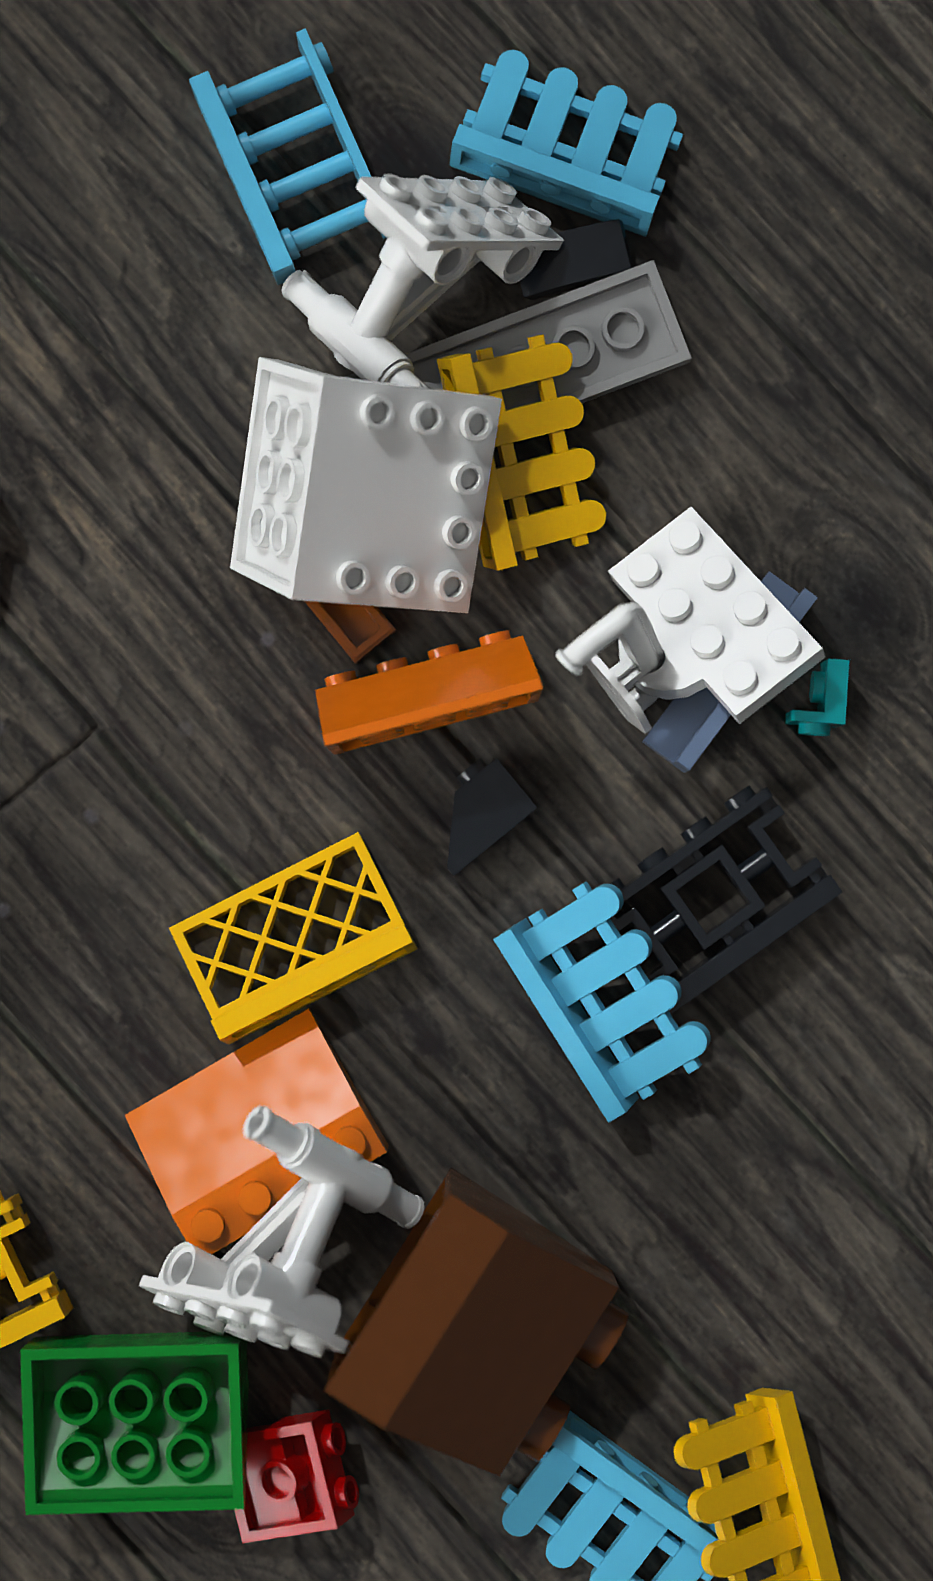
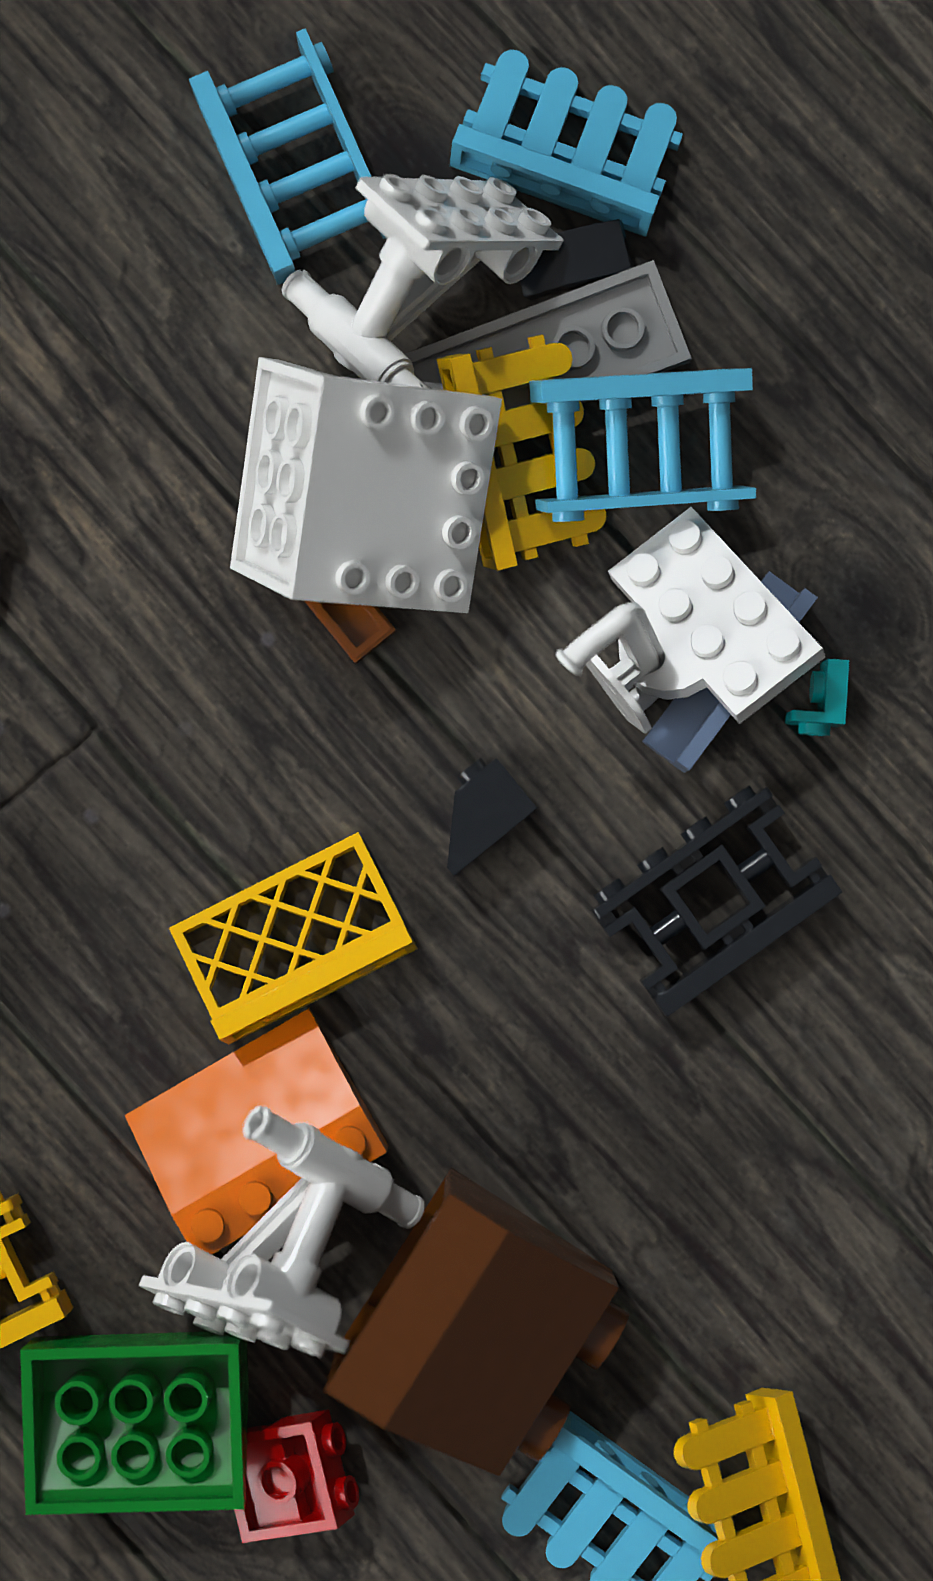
(428, 693): orange slope -> none
(585, 1037): medium azure fence -> none
(615, 397): none -> medium azure fence

